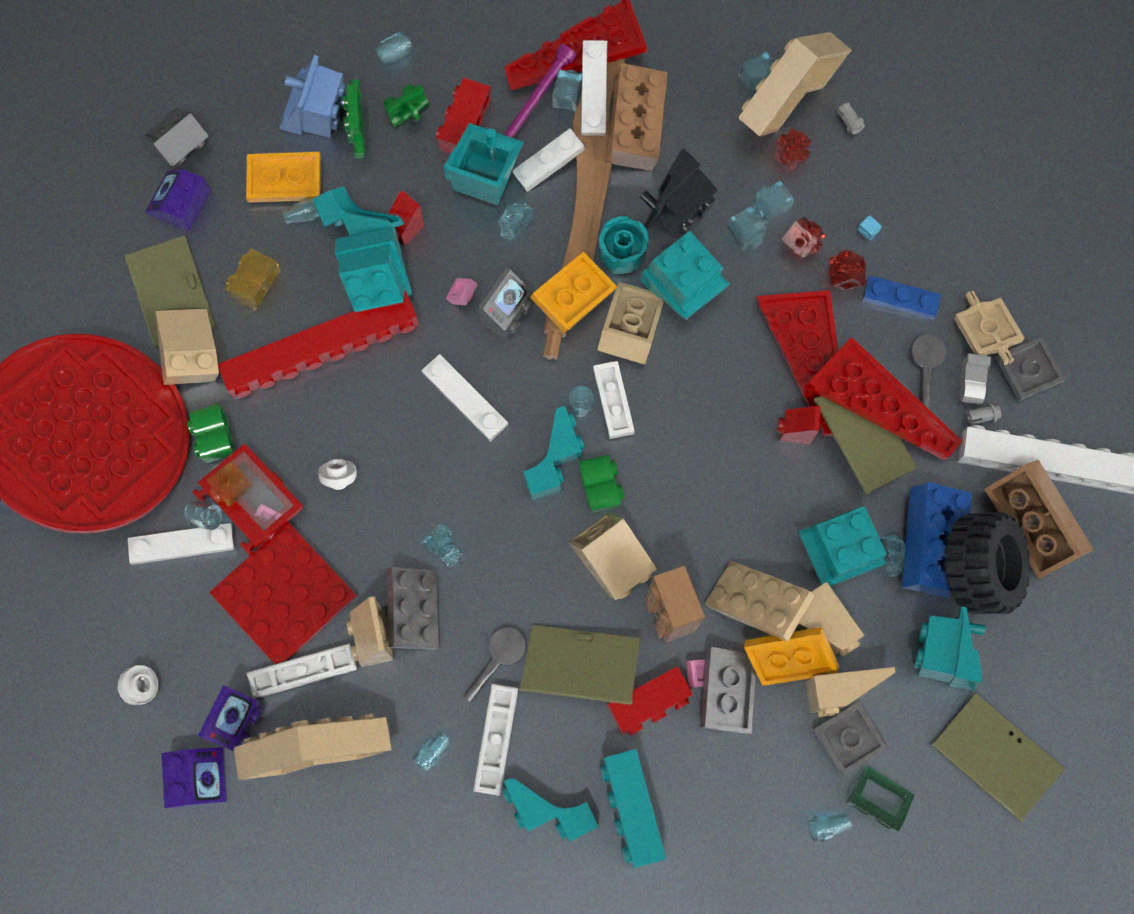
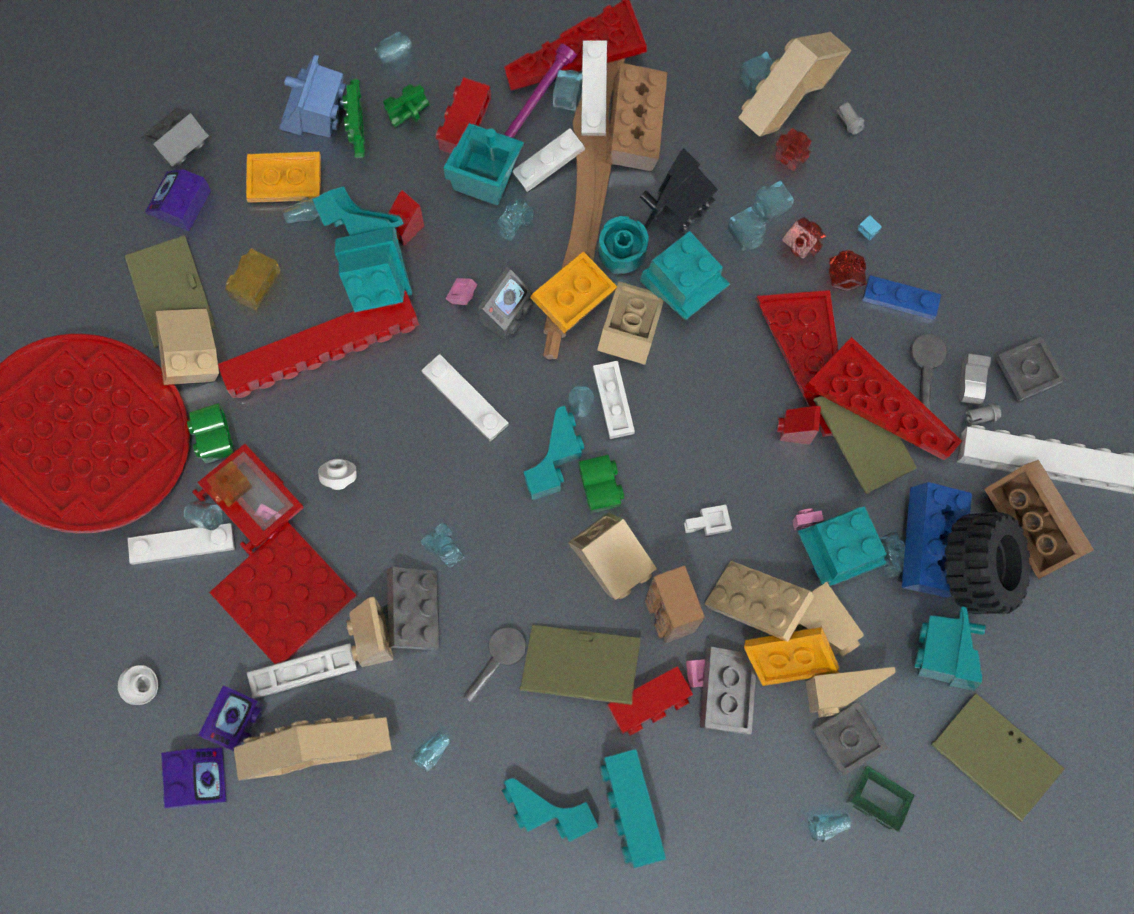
(495, 740): white plate -> none
(712, 520): none -> white plate
(807, 518): none -> bright pink plate
(989, 327): tan plate -> none

